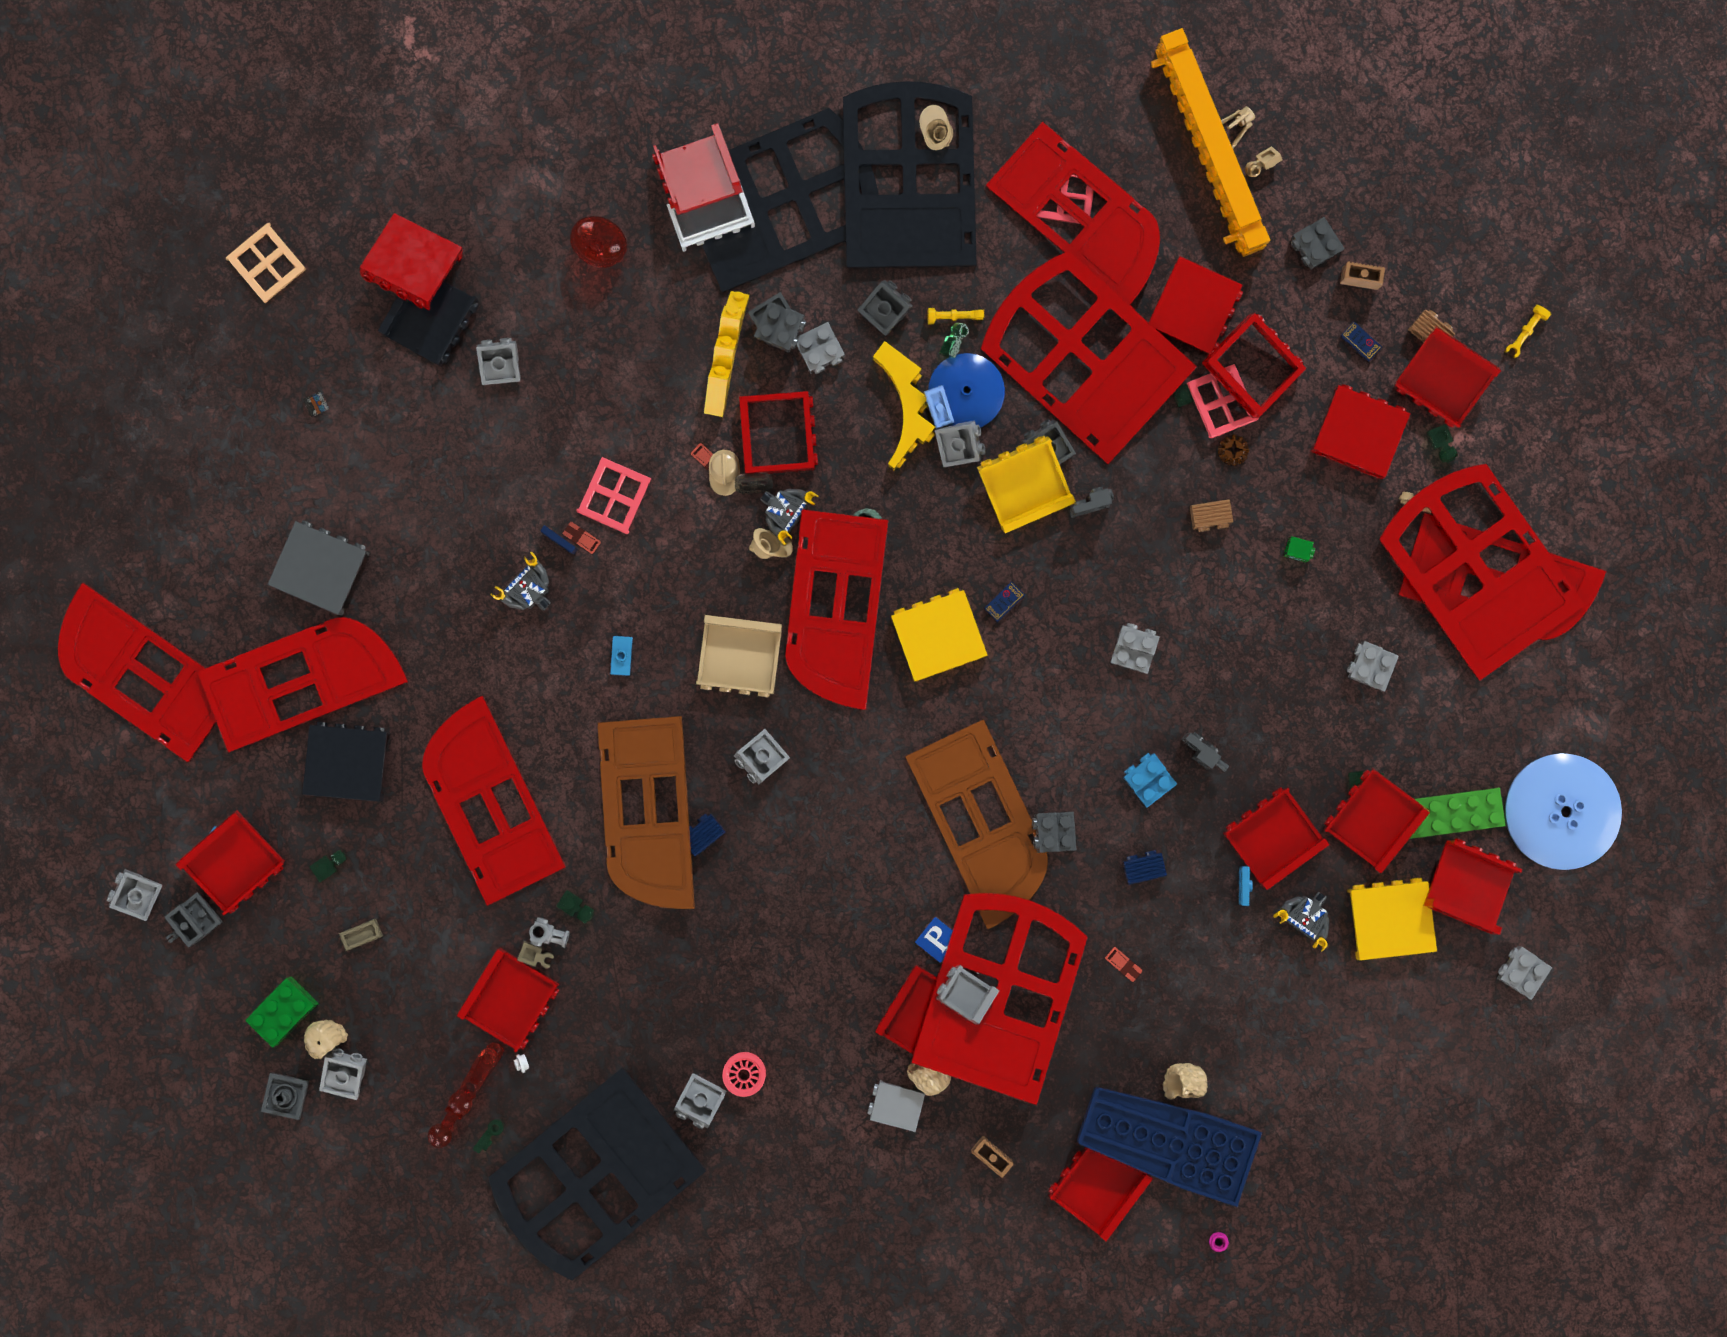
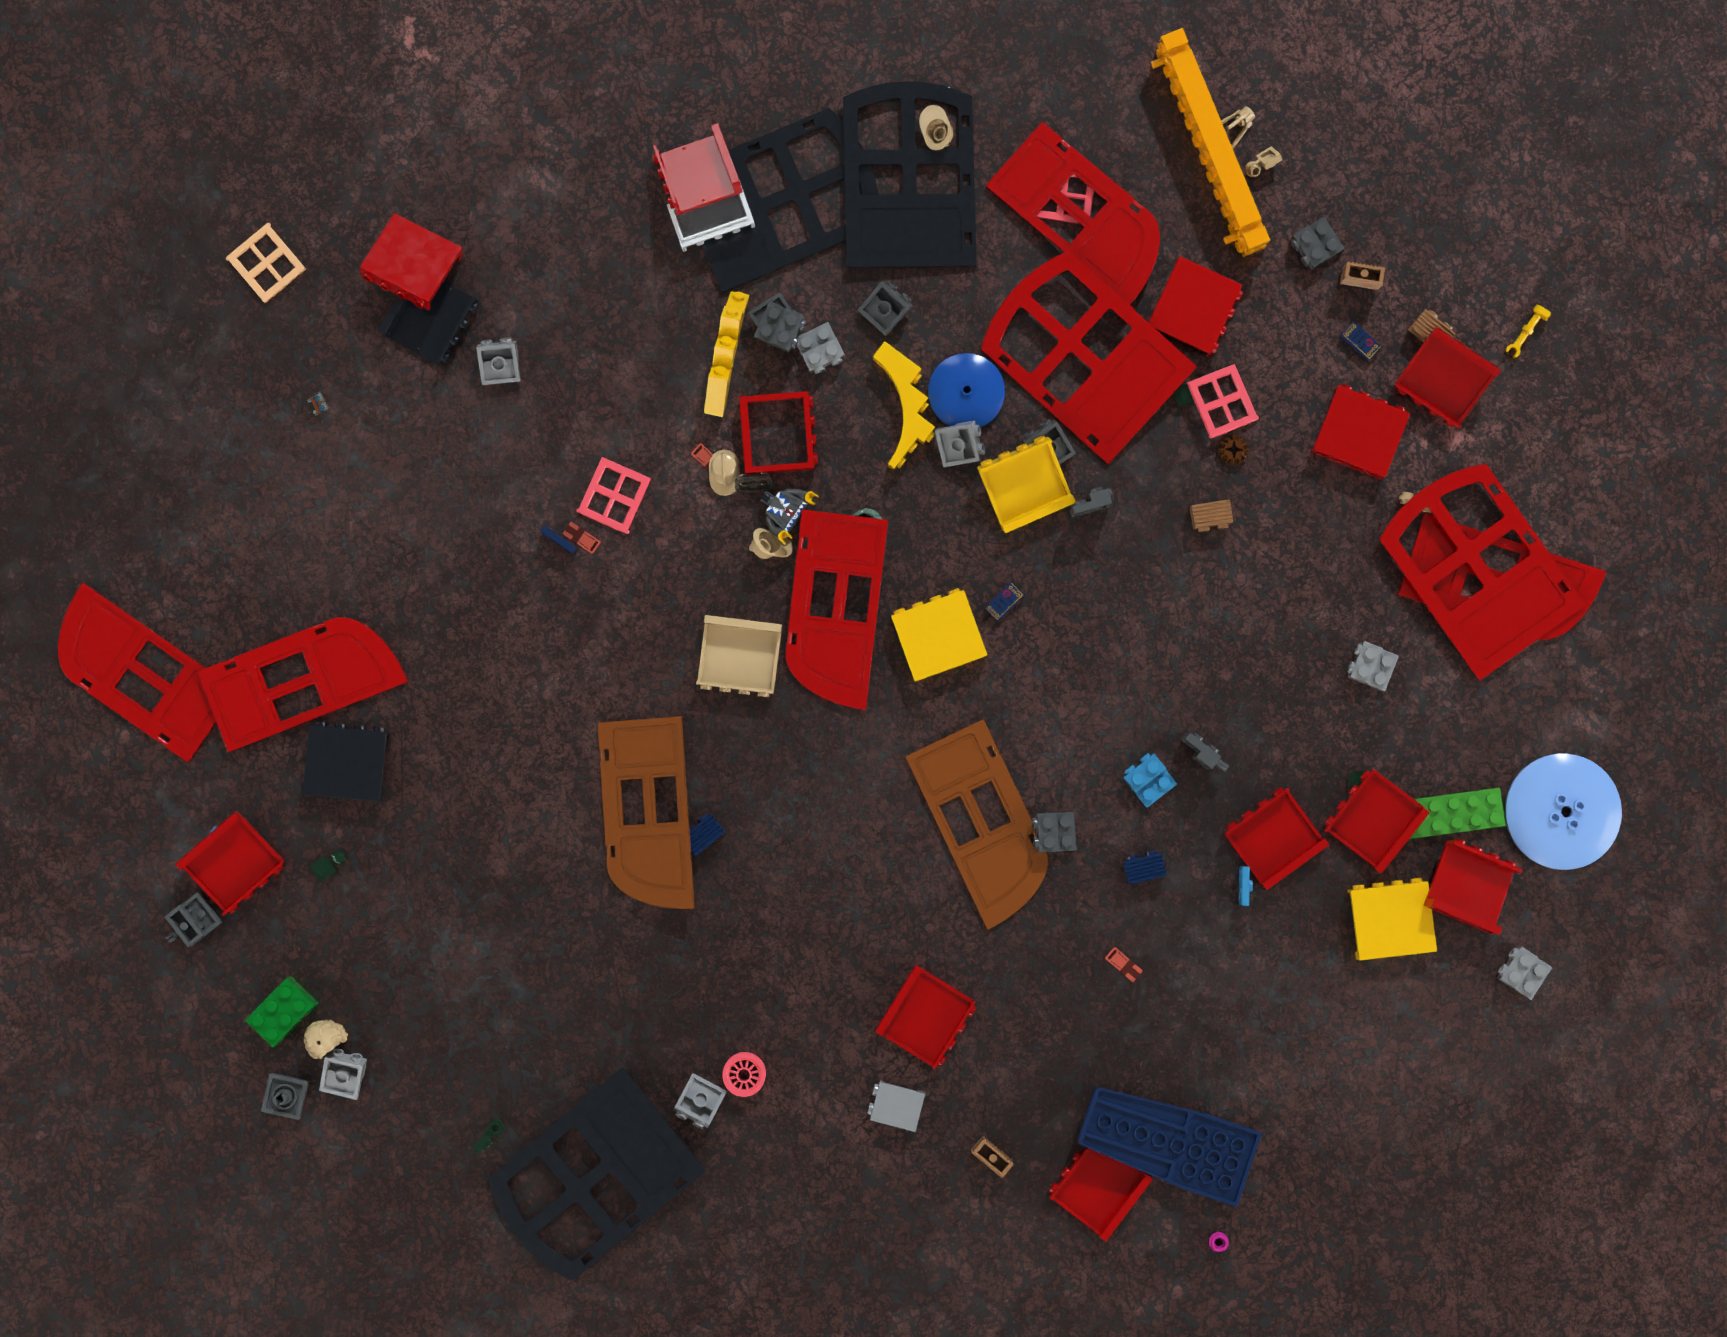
(134, 894): light grey plate -> none
(317, 567): dark grey panel -> none
(360, 935): dark tan tile -> none
(461, 1101): clear red piece -> none
(468, 760): red door -> none
(509, 999): red panel -> none
(521, 1063): white plate -> none
(527, 587): torso -> none
(532, 954): dark tan plate -> none
(549, 934): light grey connector -> none
(571, 904): clear green plate -> none
(599, 234): clear red dish -> none
(621, 655): dark azure plate -> none
(761, 757): light grey plate -> none
(928, 1080): tan hair -> none
(935, 939): blue piece -> none
(939, 406): light blue plate -> none
(952, 343): clear green plate -> none
(953, 315): yellow piece -> none
(966, 994): light grey panel -> none
(1001, 1049): red door -> none
(1135, 648): light grey plate -> none
(1185, 1081): tan hair -> none
(1232, 386): red window -> none
(1299, 549): green brick -> none
(1307, 917): torso -> none
(1441, 438): clear green plate -> none

